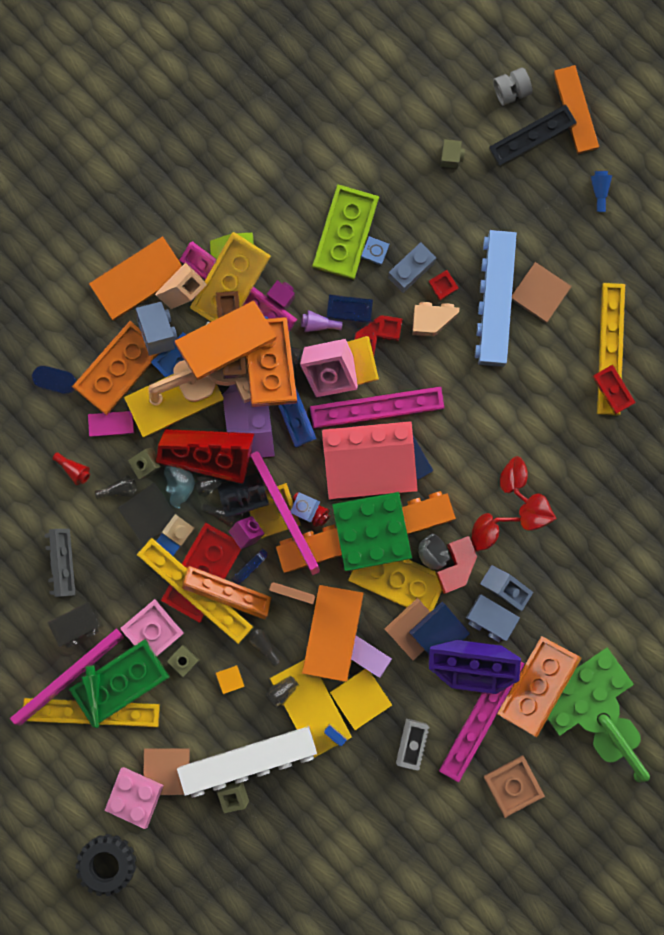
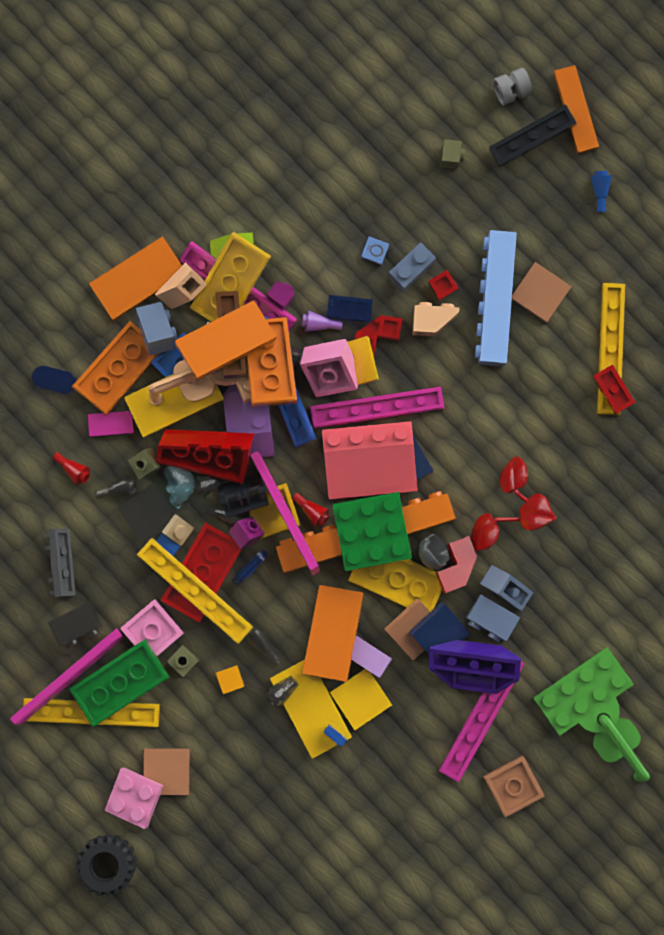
(91, 684): green piece -> none
(226, 592): orange tile -> none
(230, 801): olive plate -> none
(246, 761): white brick -> none
(292, 593): nougat tile -> none
(305, 507): medium blue tile -> none
(345, 232): lime tile -> none
(412, 744): light grey brick -> none
(539, 686): orange tile -> none

